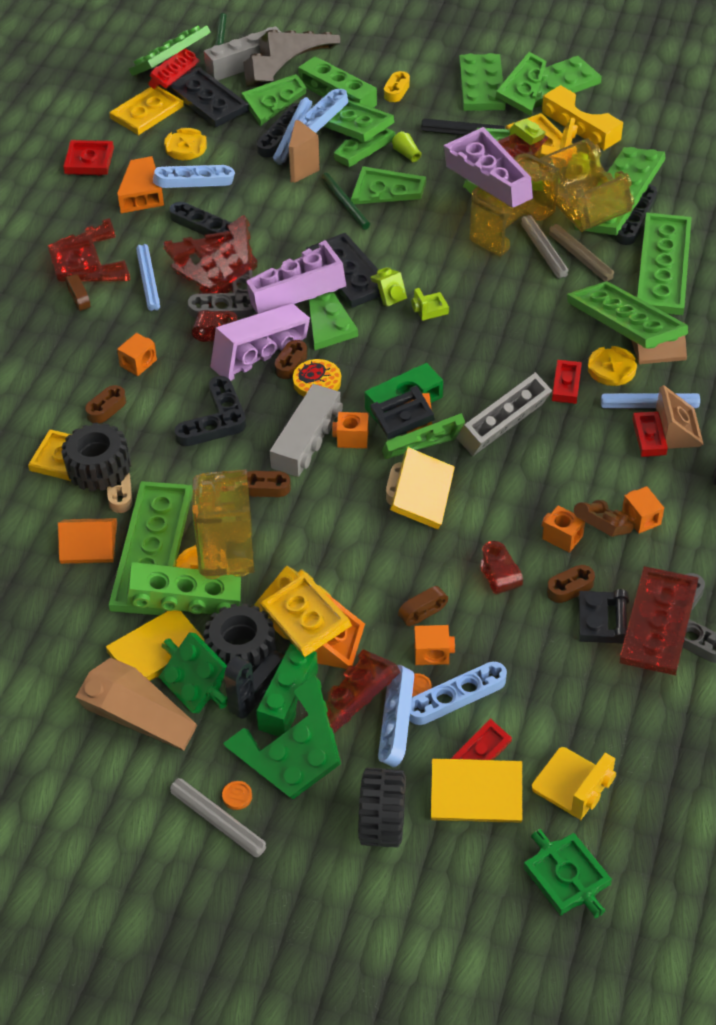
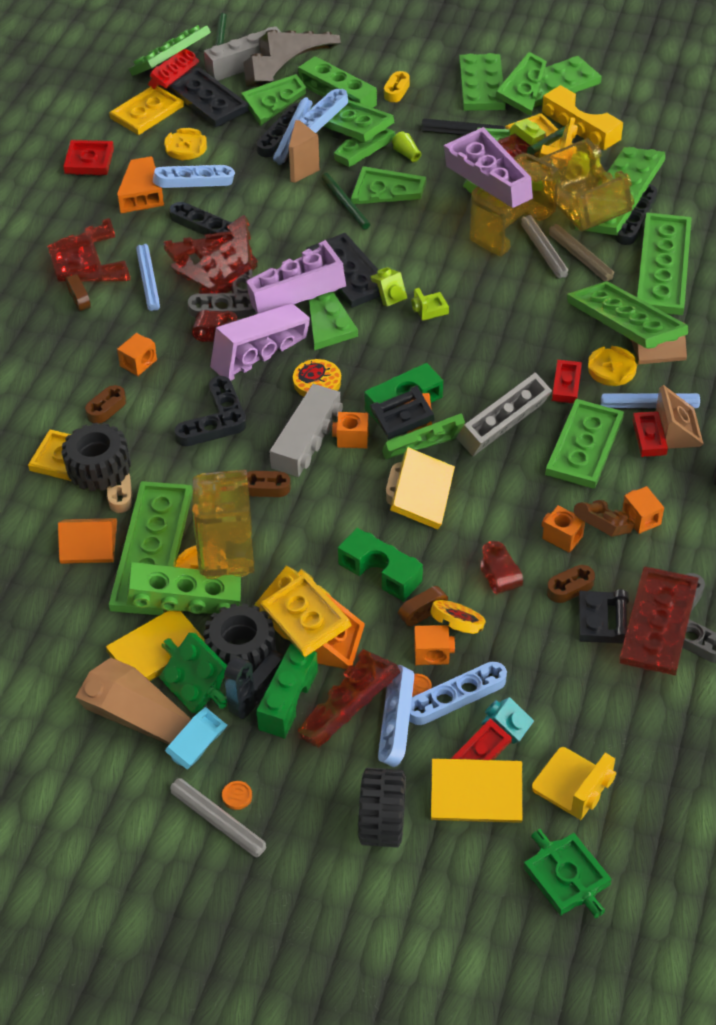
(195, 738): none -> medium azure slope
(285, 357): reddish brown beam -> none
(301, 753): green wing -> none
(363, 551): none -> green arch
(459, 616): none -> yellow tile
(509, 718): none -> bracket
(546, 141): none -> dark green bar
(584, 443): none -> bright green plate

